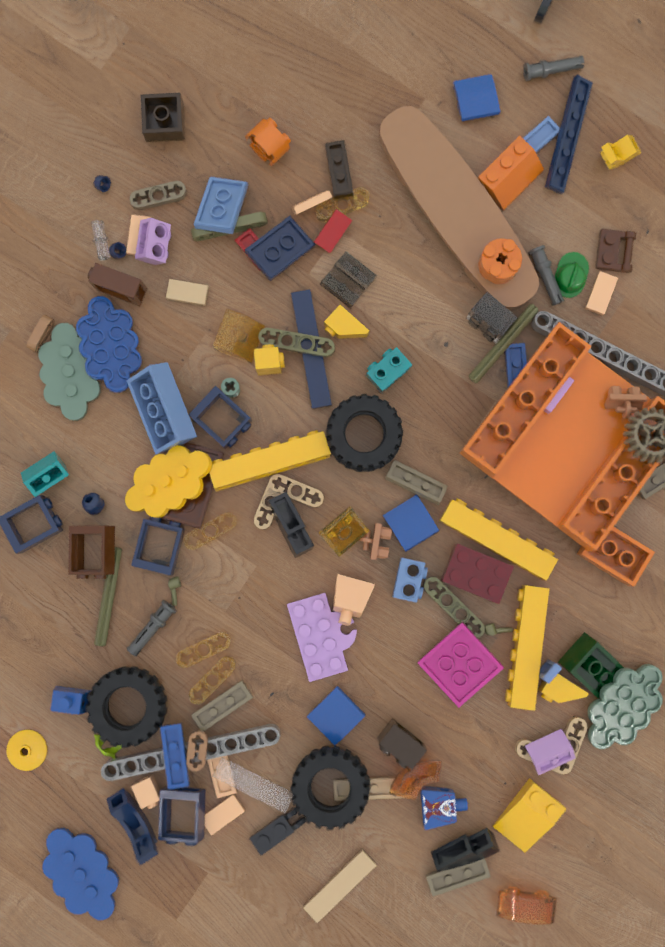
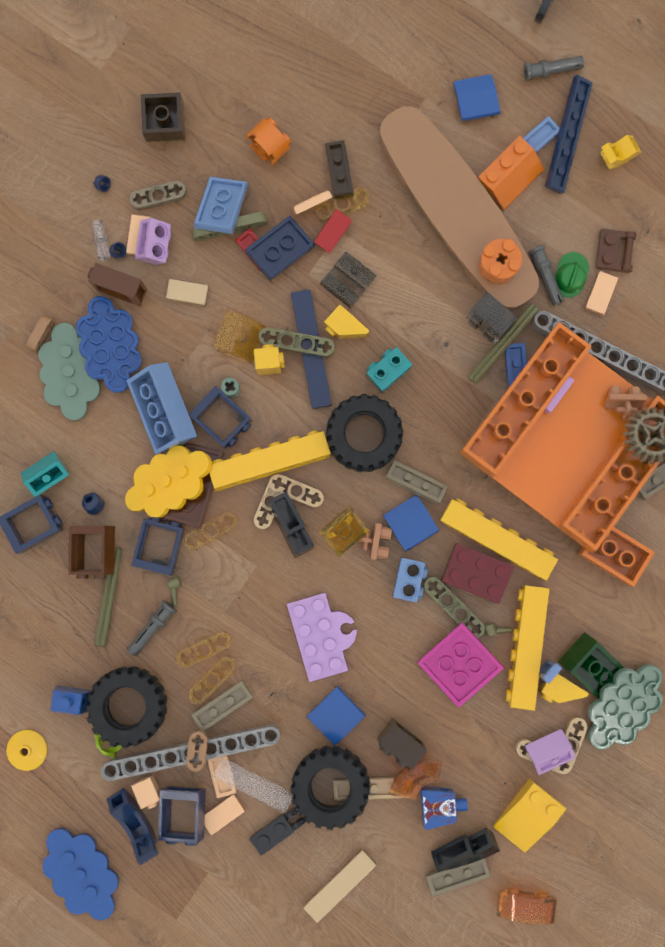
(174, 756): blue plate -> none
(350, 597): light nougat torso -> none

